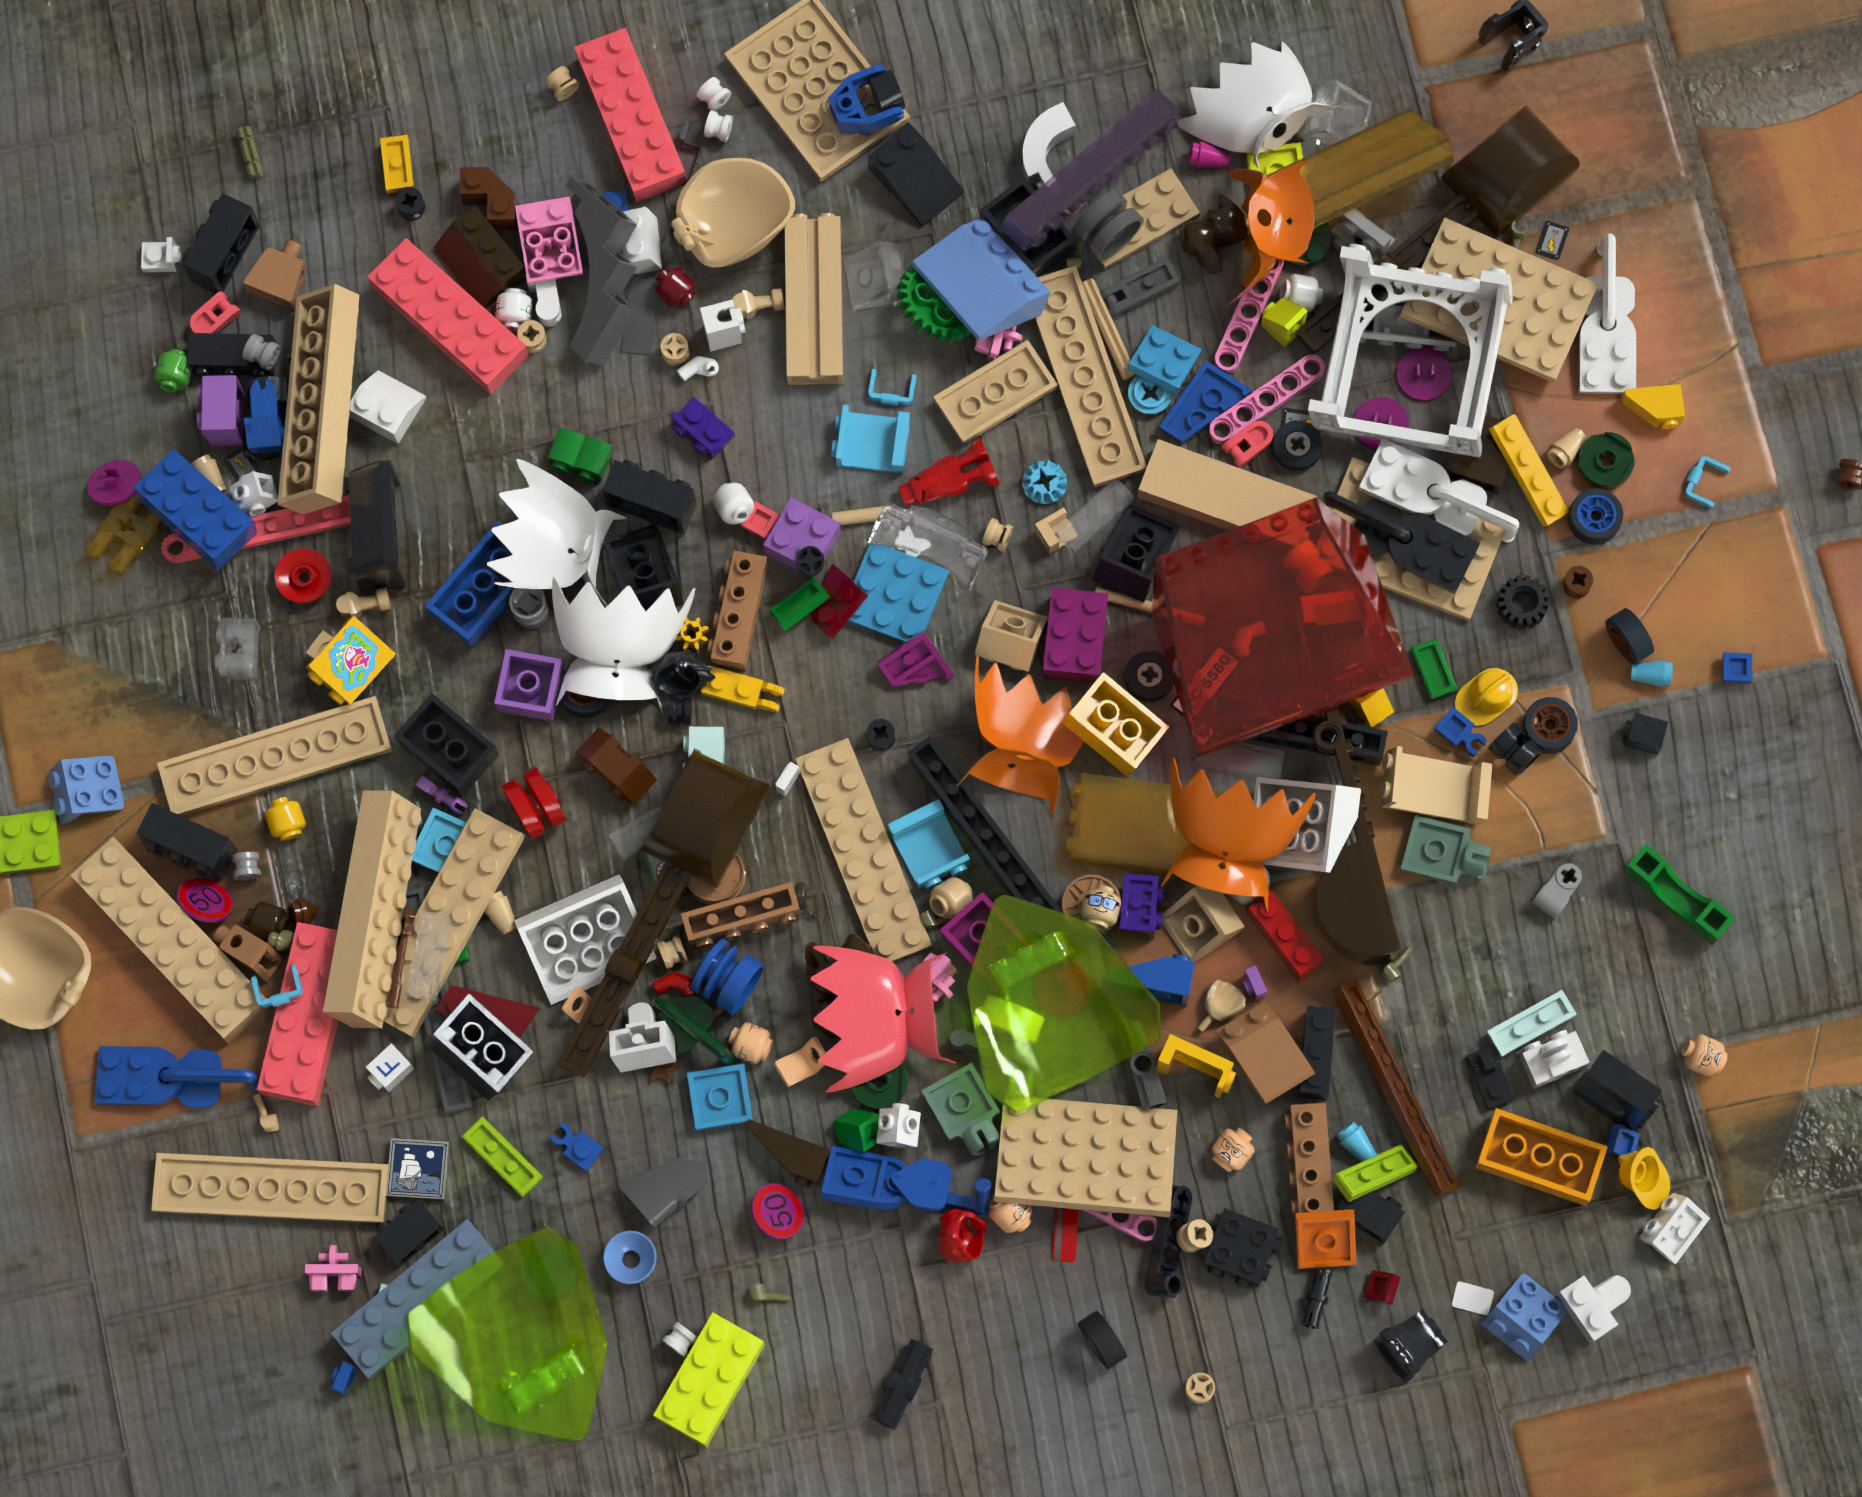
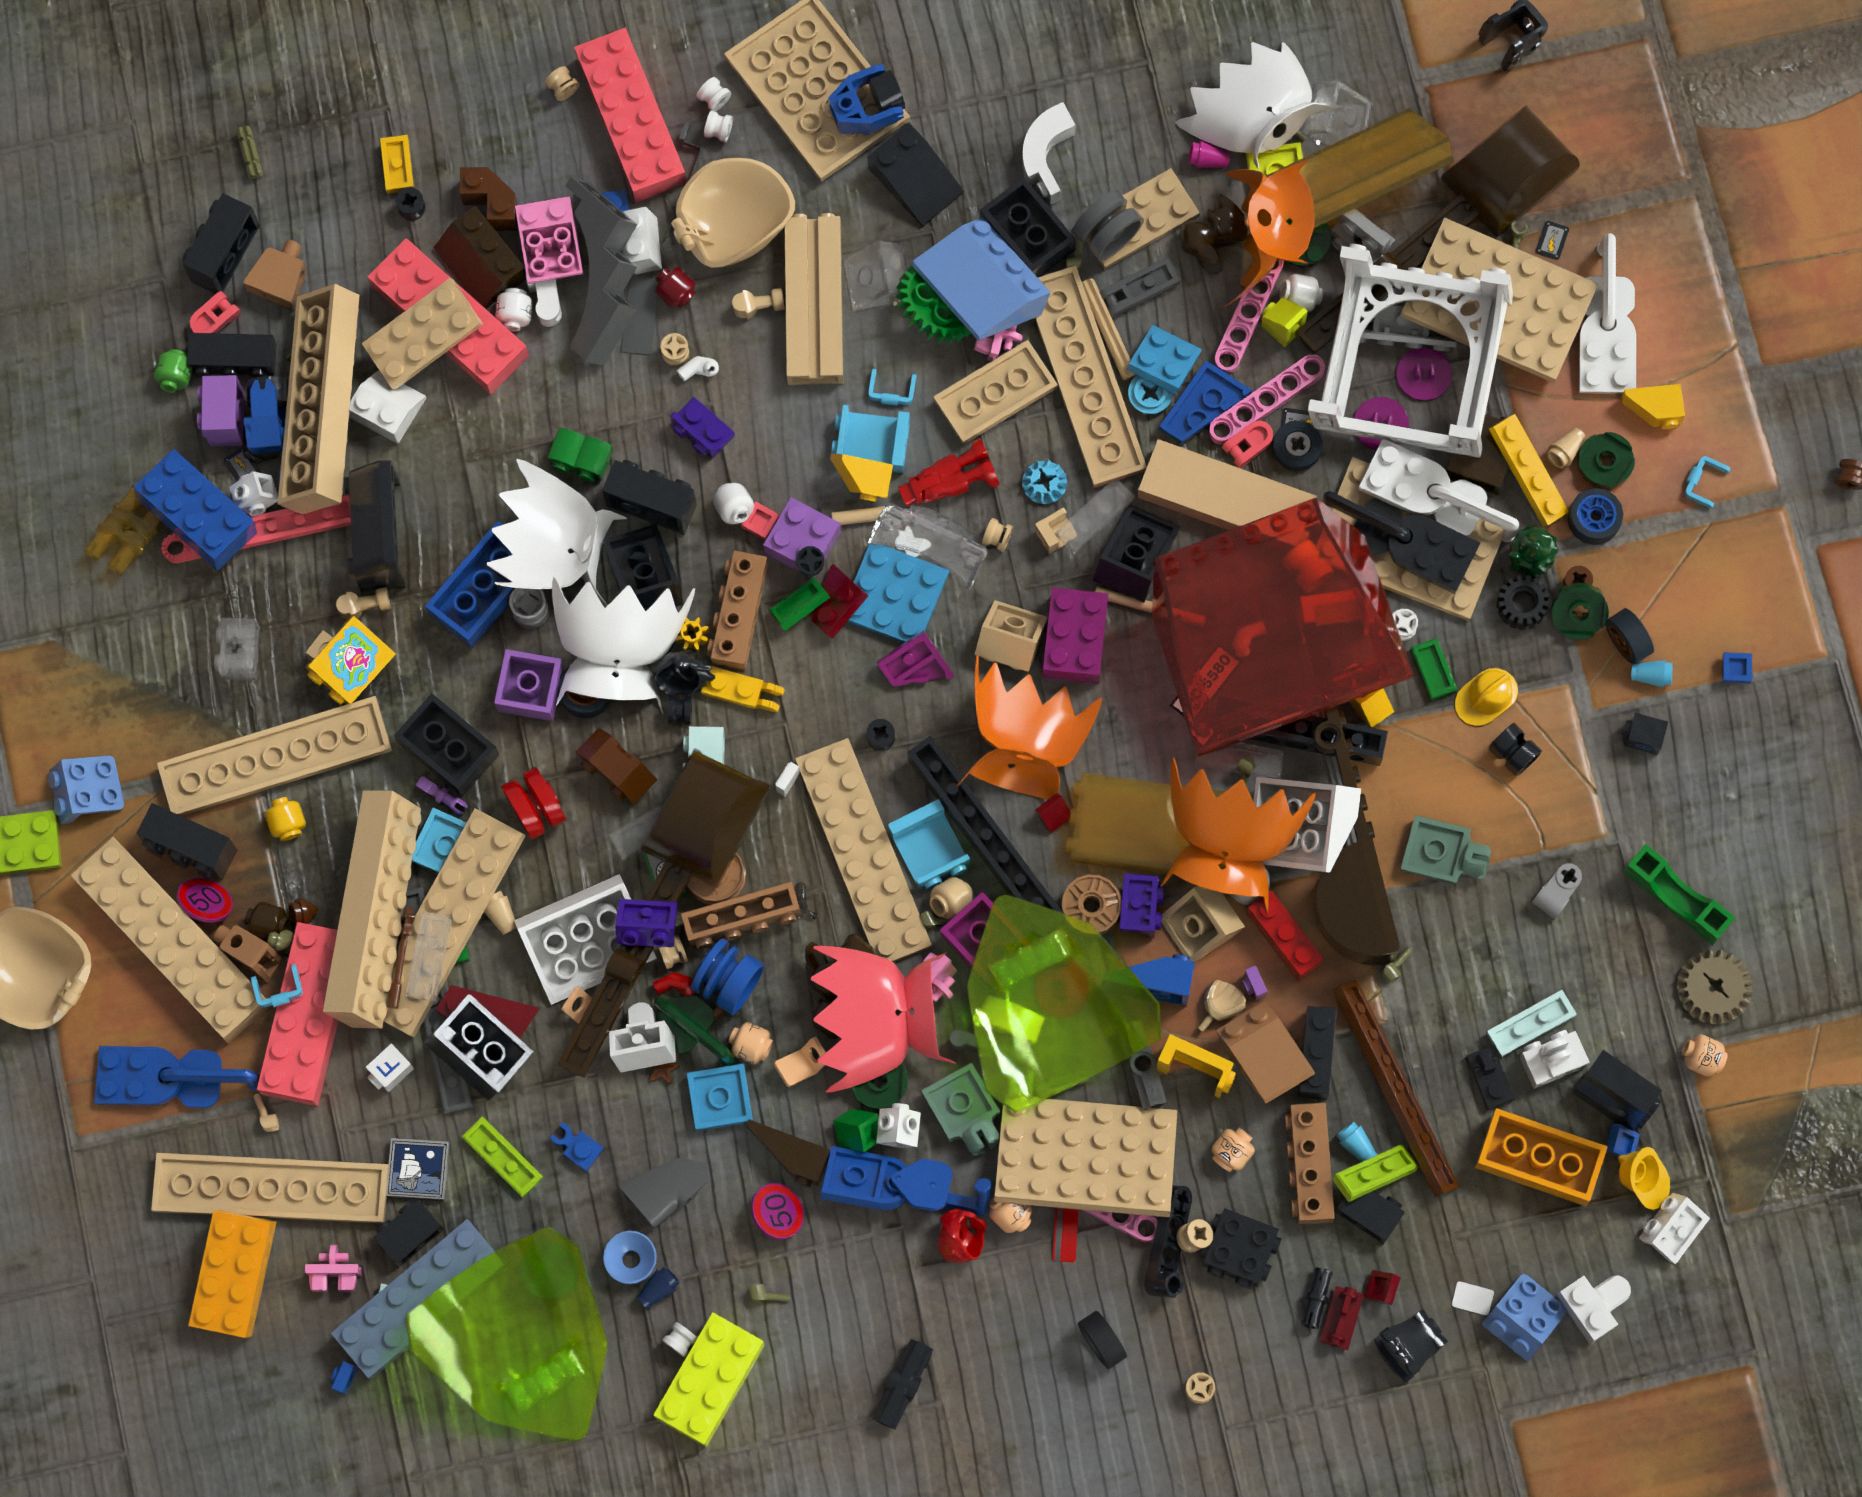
(113, 482): magenta piece -> none
(160, 256): white bracket -> none
(209, 468): tan cone -> none
(232, 1273): none -> light orange brick
(245, 866): light grey wheel -> none
(261, 352): light grey wheel -> none
(300, 563): red dish -> none
(422, 333): none -> tan plate
(533, 342): tan wheel -> none
(646, 923): none -> dark purple bracket
(658, 1287): none -> dark blue cone
(722, 325): white brick -> none
(863, 476): none -> yellow slope
(1053, 812): none -> dark red tile
(1091, 170): clear purple brick -> none
(1101, 907): tan head -> none
(1115, 724): yellow brick -> none
(1137, 683): black bush -> none
(1246, 767): none -> olive hand
(1325, 1239): orange tile -> none
(1342, 1317): none -> dark red hinge
(1406, 620): none -> white wheel
(1435, 787): tan panel -> none
(1457, 729): blue plate -> none
(1533, 551): none -> dark green animal
(1543, 712): wheel -> none
(1579, 595): none -> dark green plate
(1709, 1006): none -> dark tan gear

